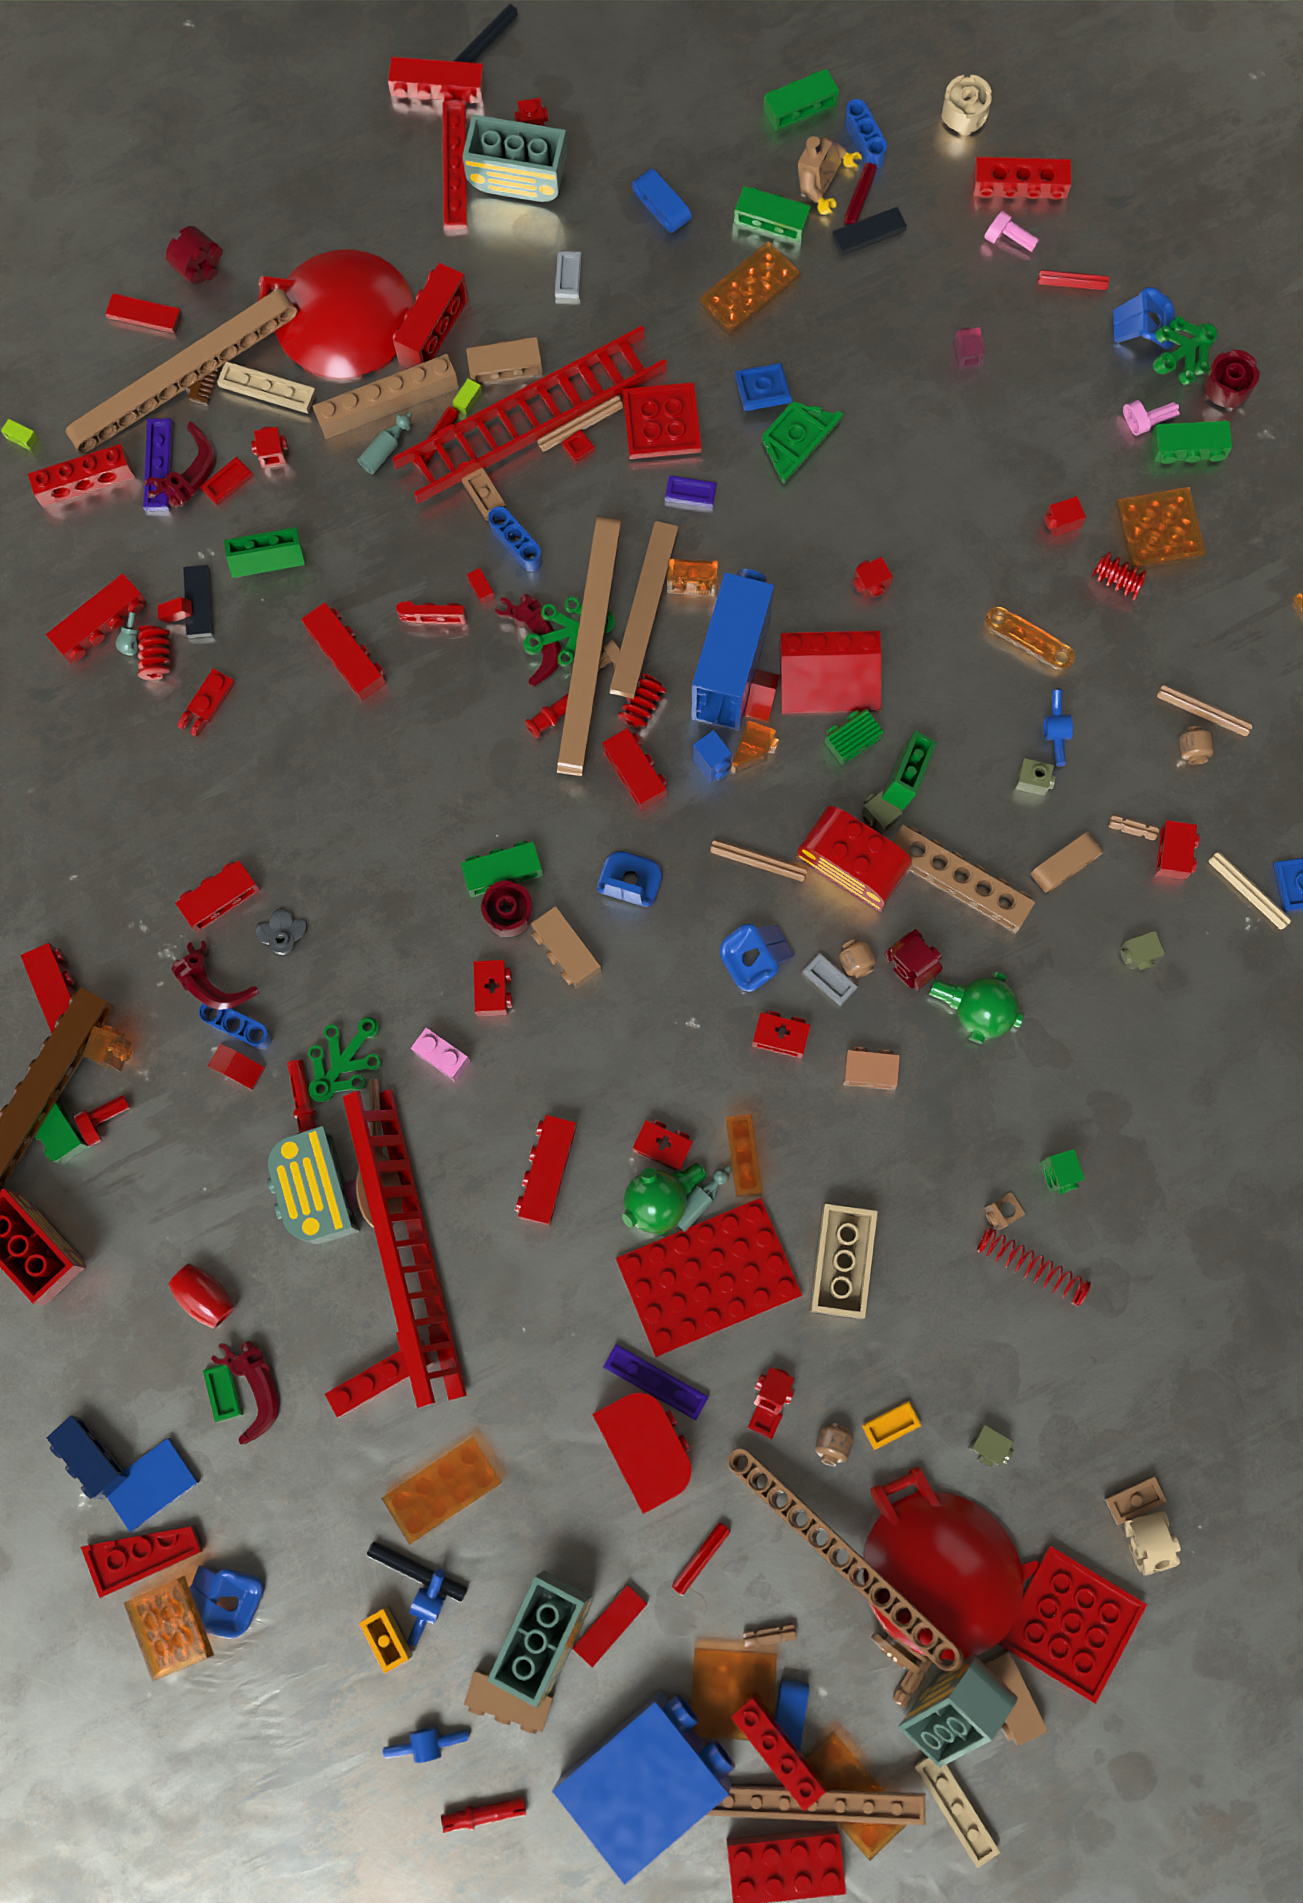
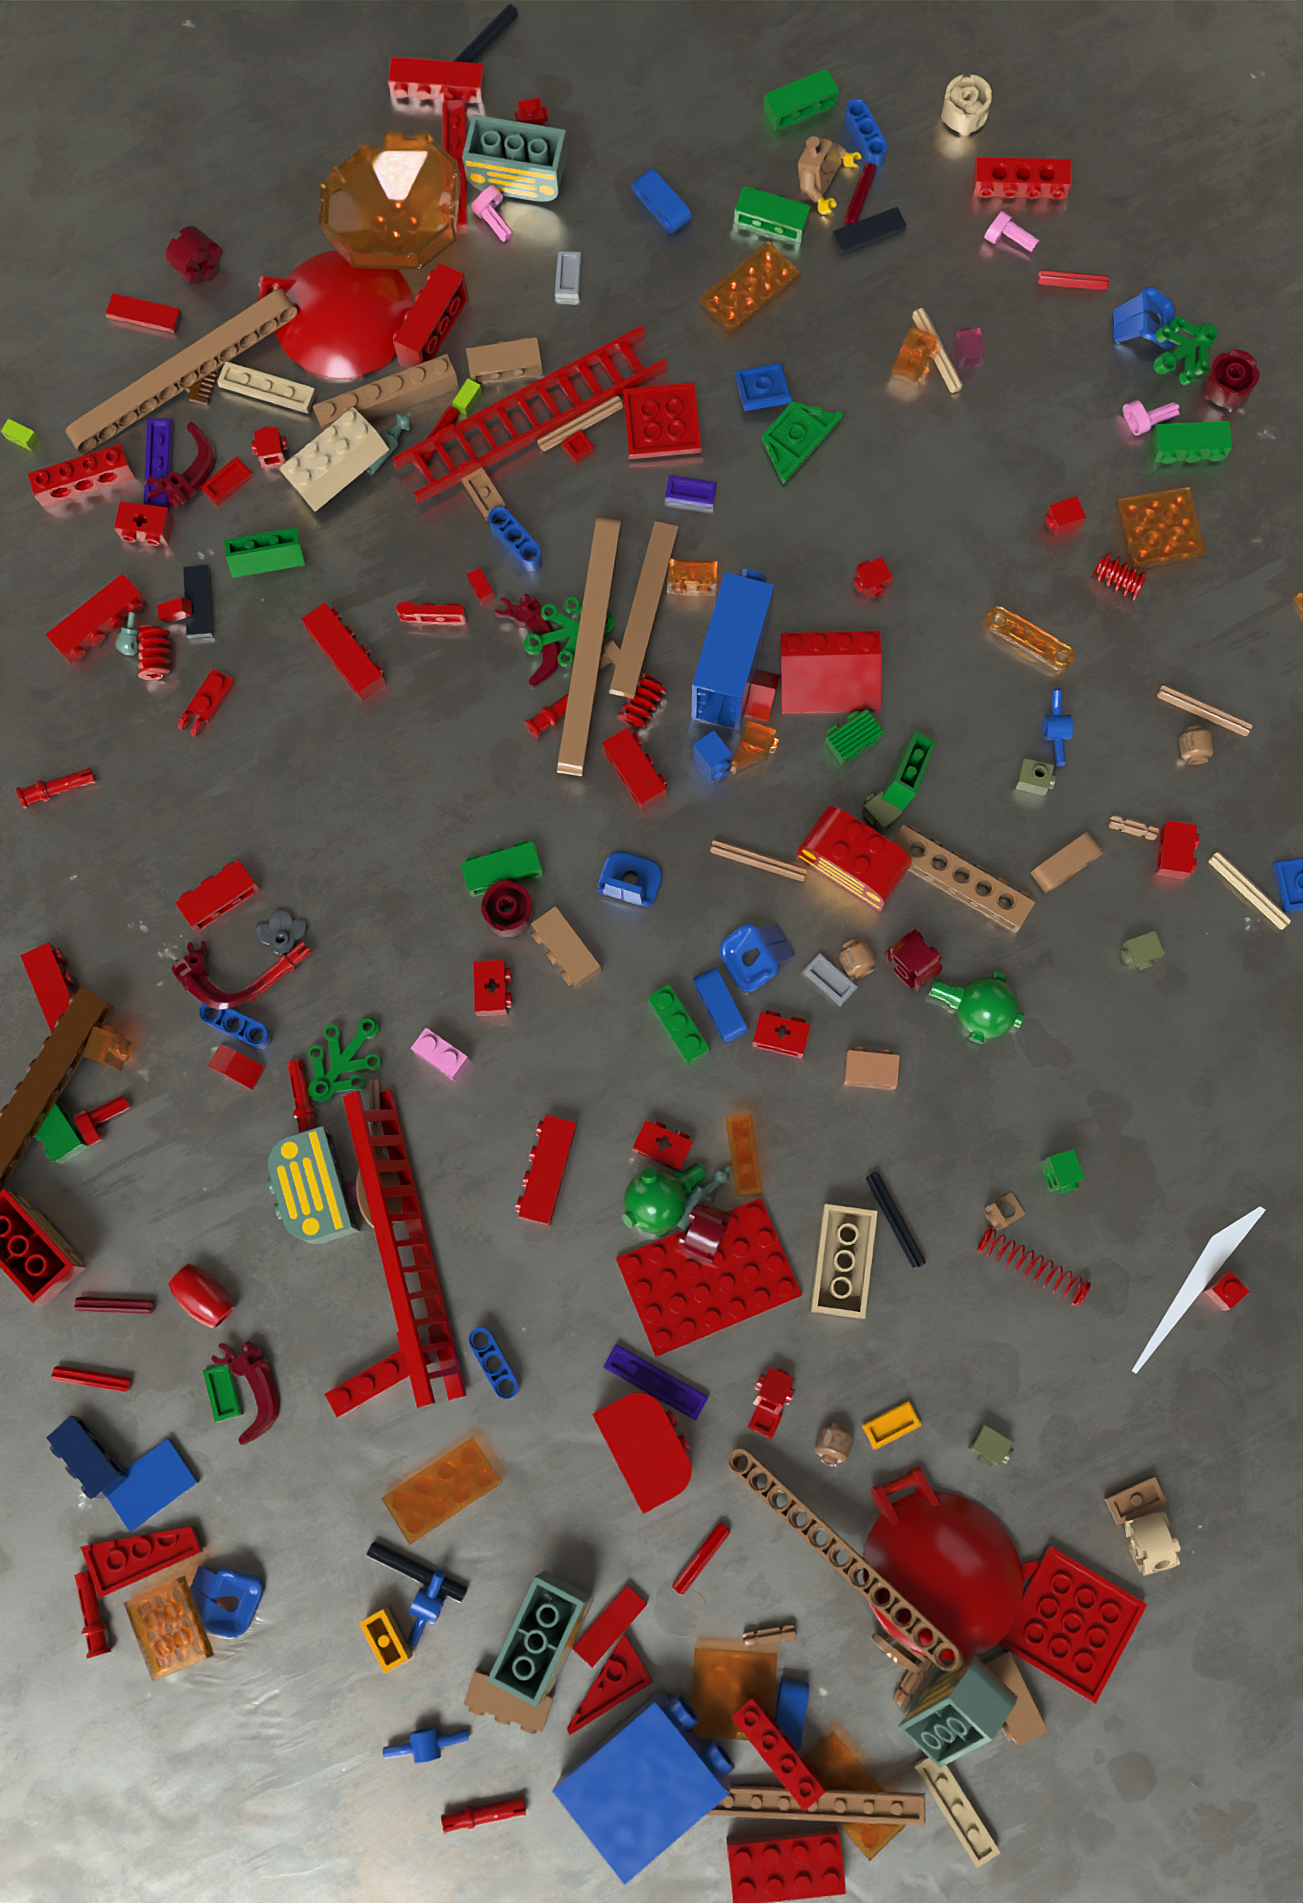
(44, 790): none -> red pin
(91, 1378): none -> red axle
(93, 1626): none -> red pin
(114, 1305): none -> dark red axle
(143, 523): none -> red brick
(280, 968): none -> red pin
(334, 459): none -> tan brick
(392, 203): none -> clear orange windscreen
(483, 1355): none -> blue beam
(485, 207): none -> bright pink piece
(618, 1680): none -> red wing
(678, 1025): none -> green brick
(705, 1231): none -> dark red brick
(720, 1005): none -> blue beam
(895, 1220): none -> black axle
(915, 356): none -> clear orange brick
(942, 359): none -> tan axle
(1210, 1261): none -> white sticker
(1226, 1291): none -> red brick

